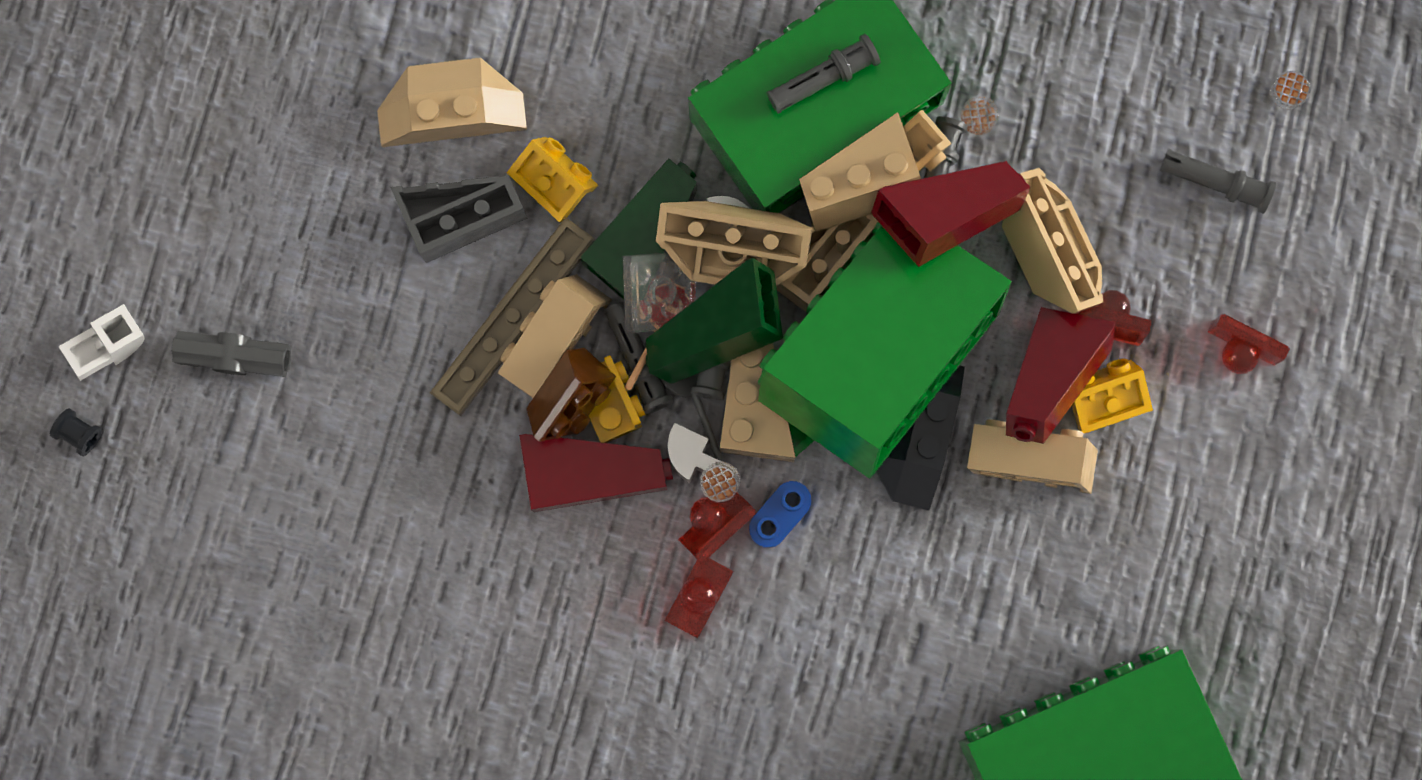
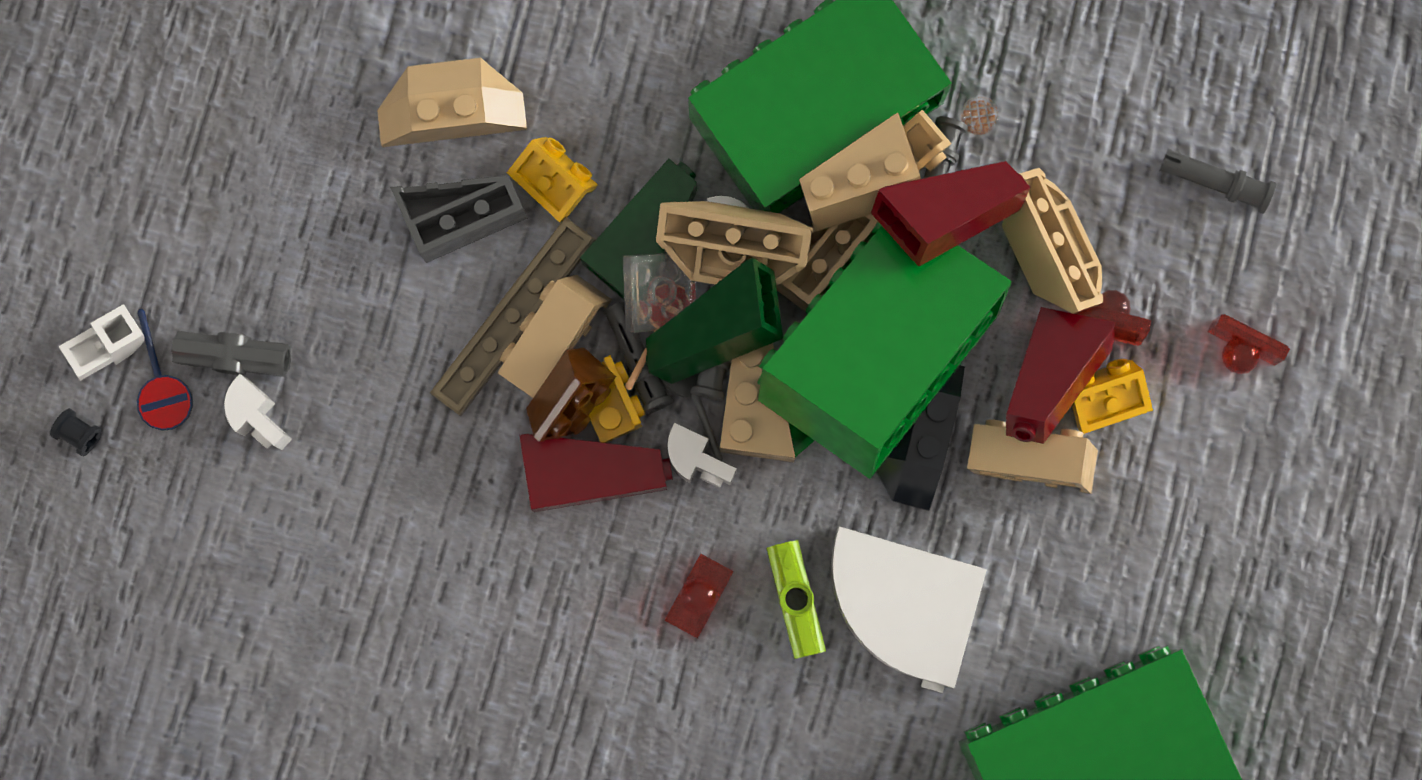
(163, 400): none -> piece
(246, 408): none -> white brick
(714, 524): clear red tile -> none
(720, 481): tile -> none
(780, 514): blue plate -> none
(790, 574): none -> lime piece
(839, 66): dark grey pin -> none
(906, 604): none -> white brick
(1290, 90): tile -> none

